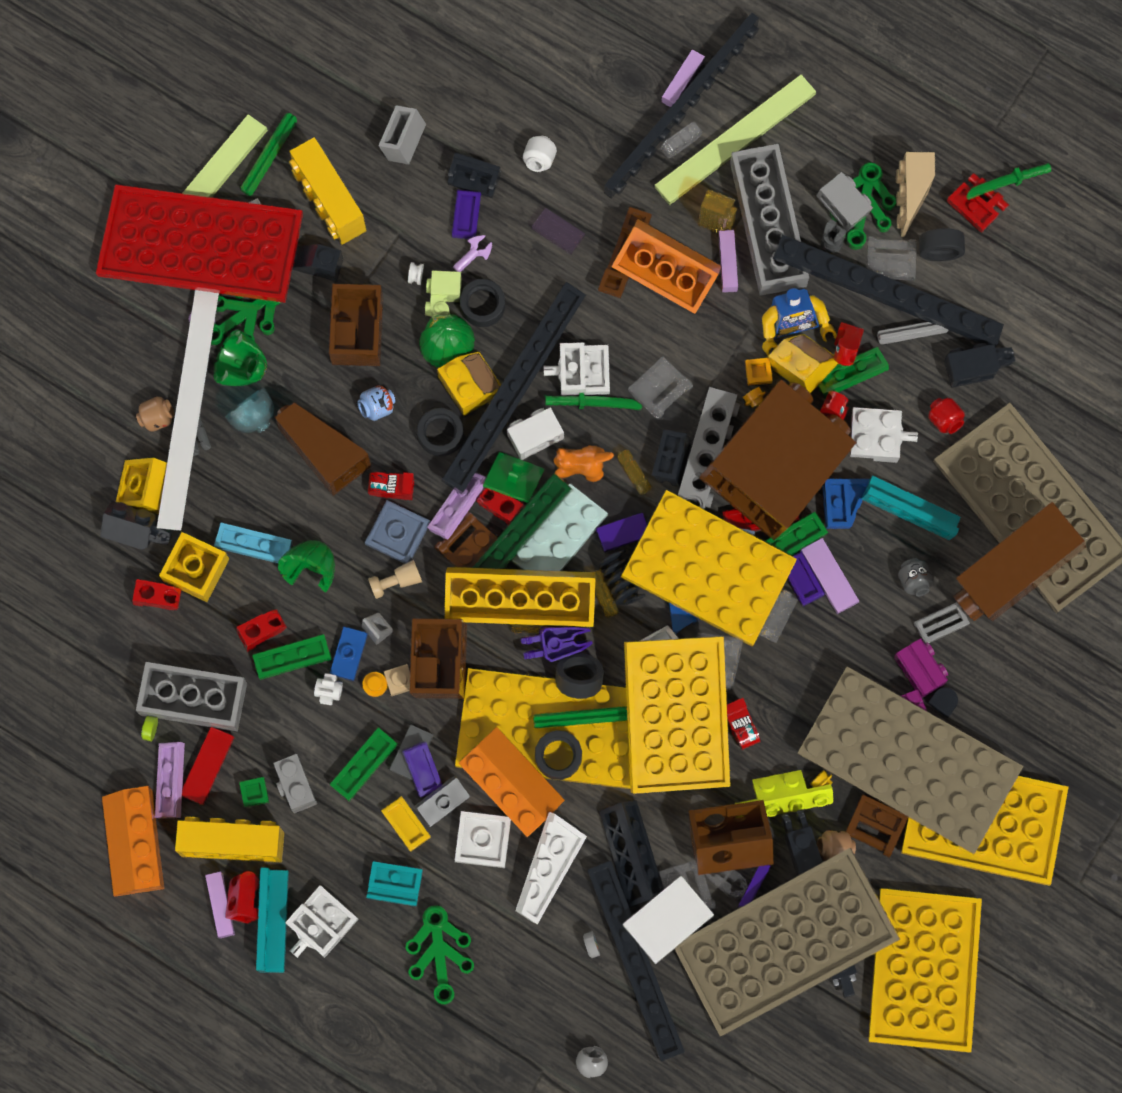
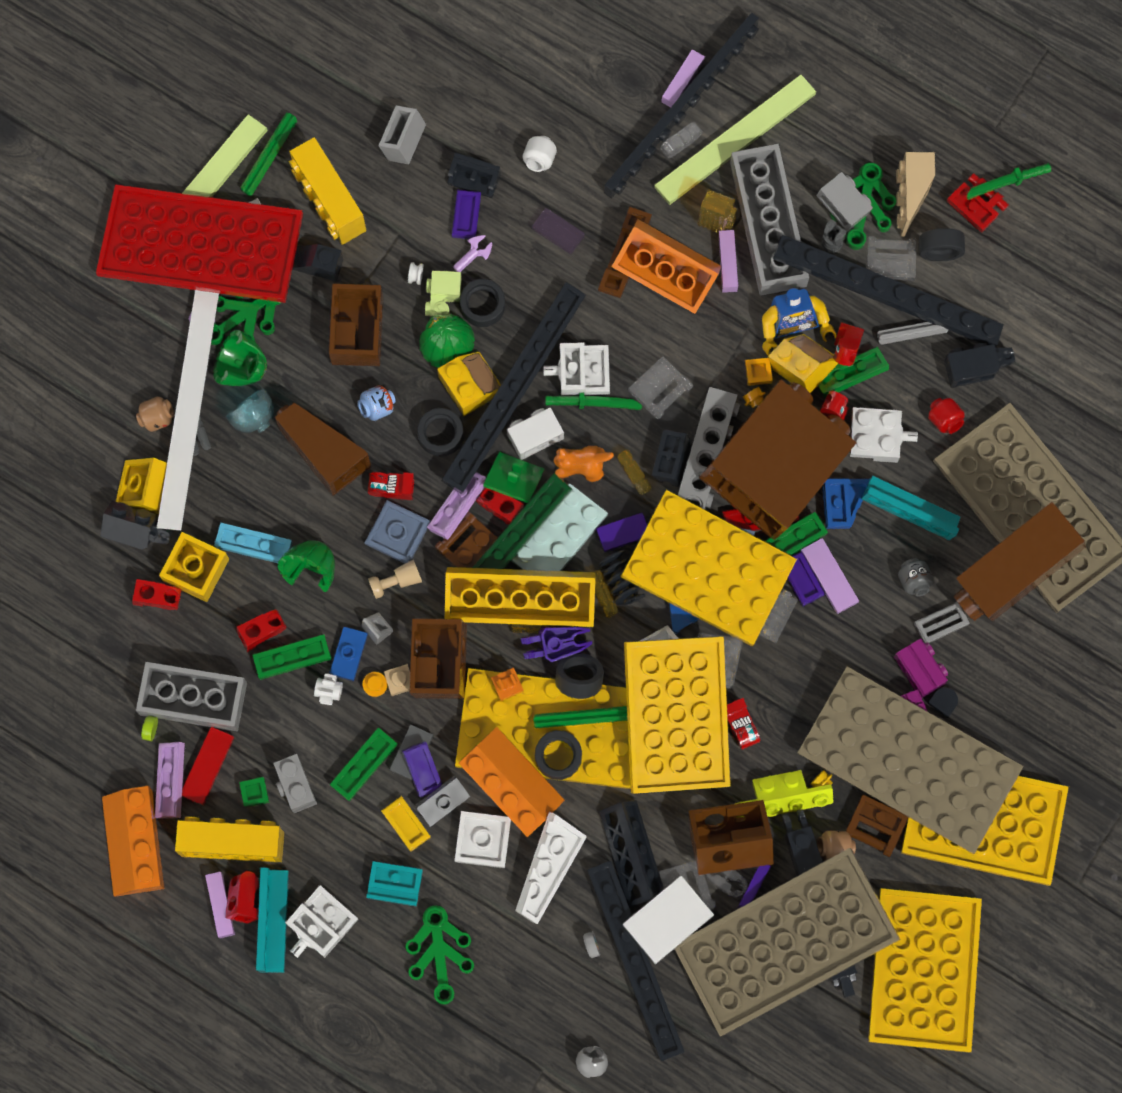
(507, 684): none -> orange tile

